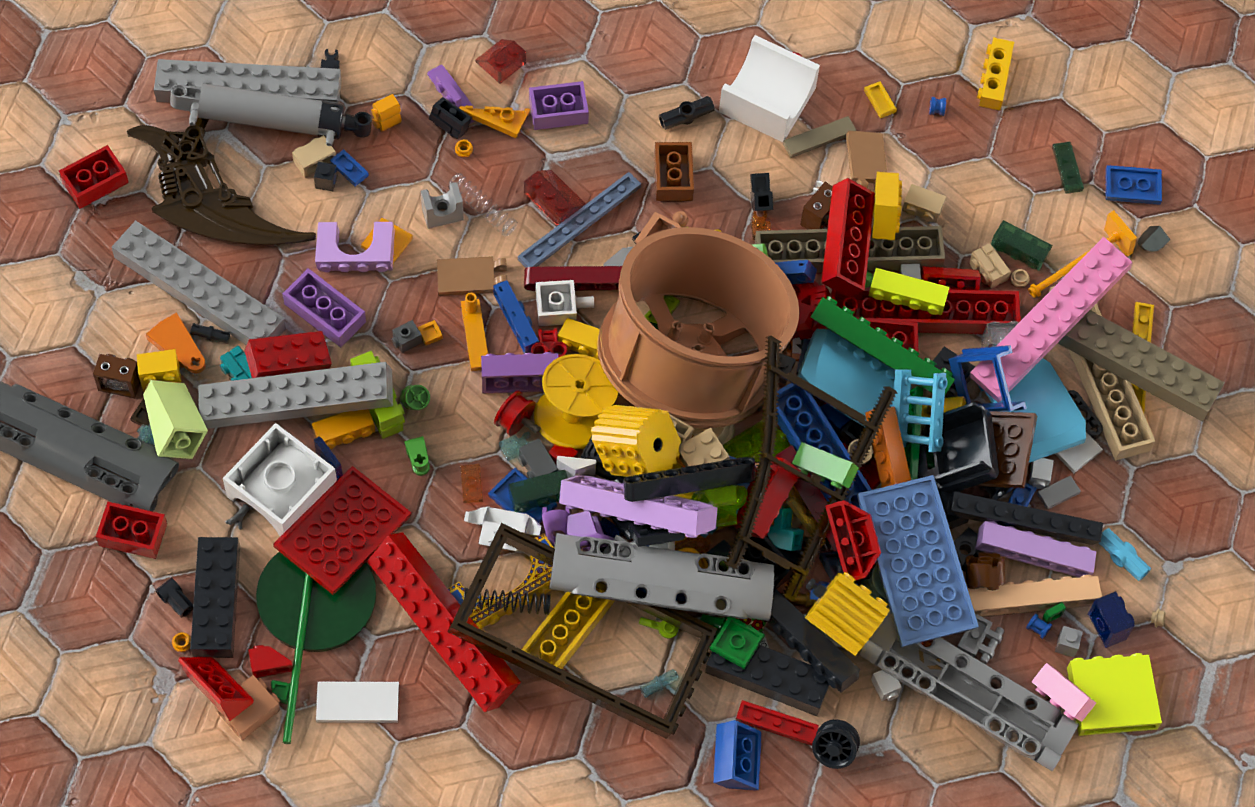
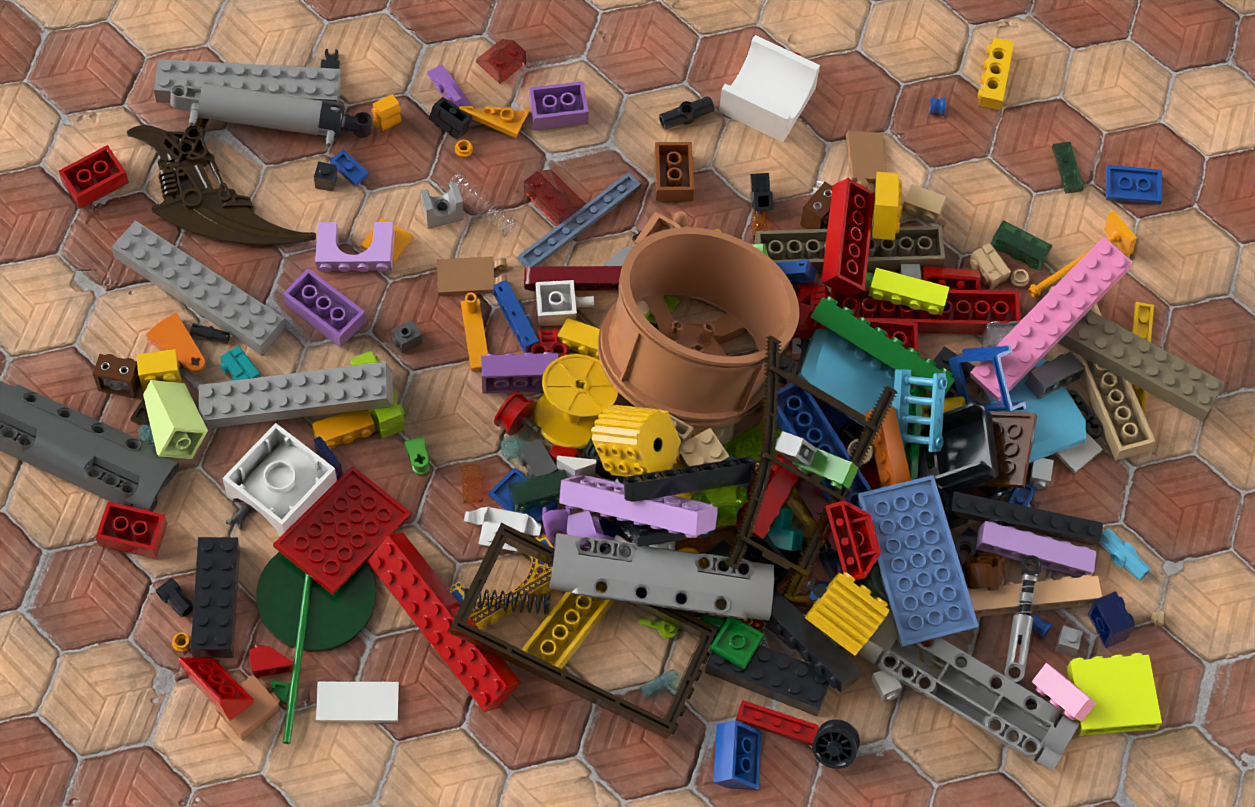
(287, 354): red brick -> none
(307, 156): tan brick -> none
(414, 397): bright green wheel -> none
(430, 332): light orange plate -> none
(795, 449): none -> light grey brick
(818, 137): dark tan tile -> none
(880, 99): yellow tile -> none
(973, 639): light grey plate -> none
(1022, 621): none -> piece
(1054, 375): none -> dark grey brick
(1054, 613): green tile -> none
(1058, 492): light grey tile -> none
(1153, 239): pearl dark grey brick -> none

